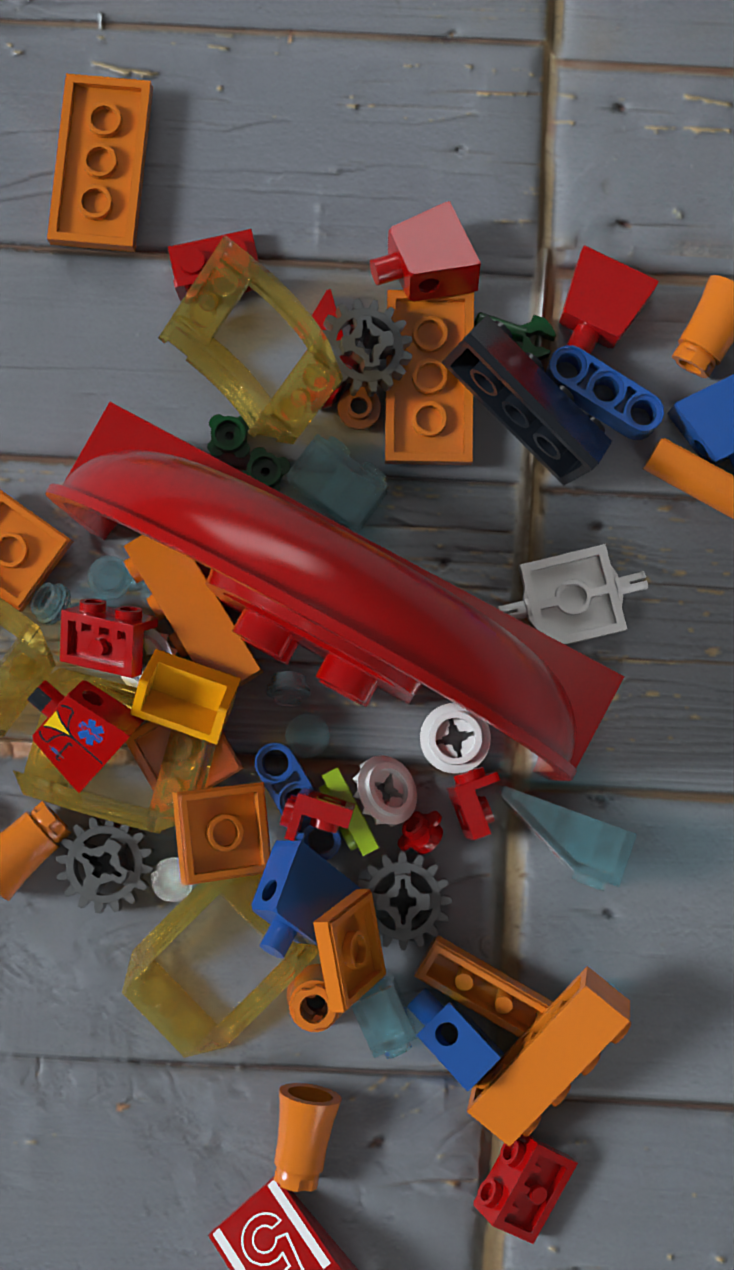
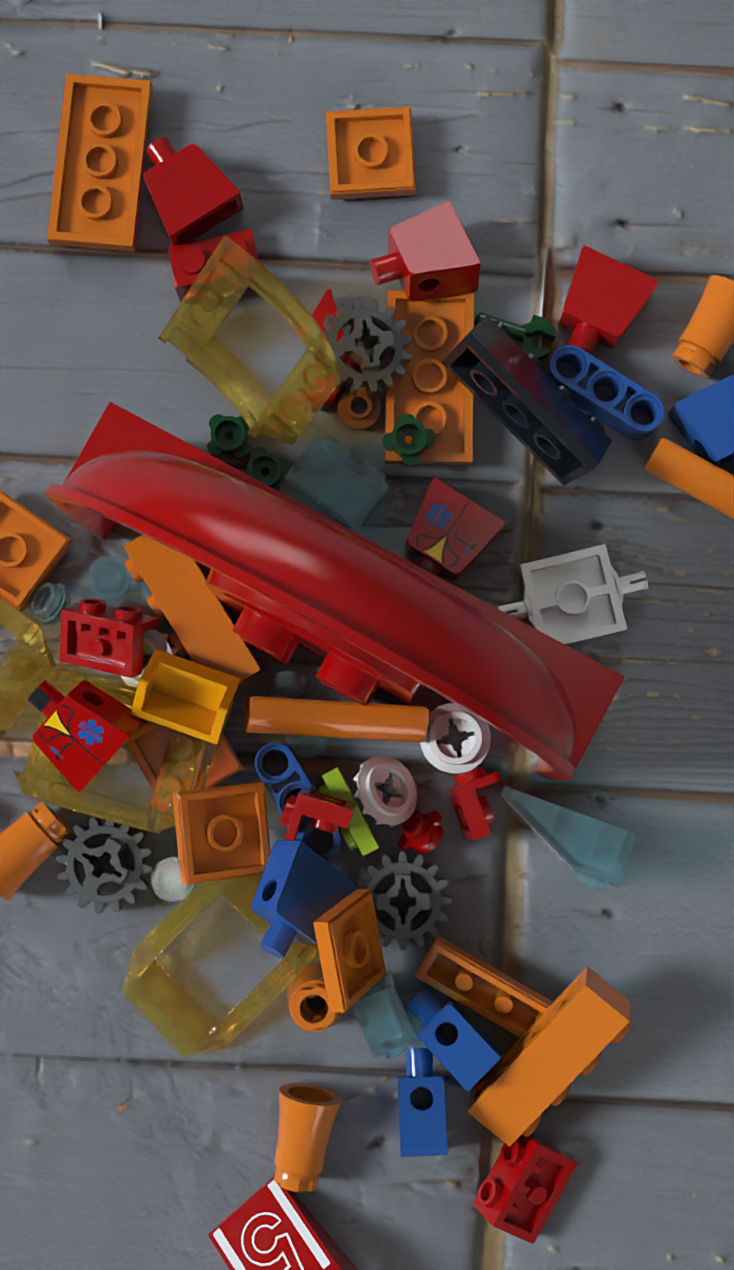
(189, 191): none -> red torso
(335, 719): none -> orange brick
(371, 153): none -> orange plate
(410, 427): none -> dark green plate
(422, 1128): none -> blue torso
(450, 531): none -> red torso

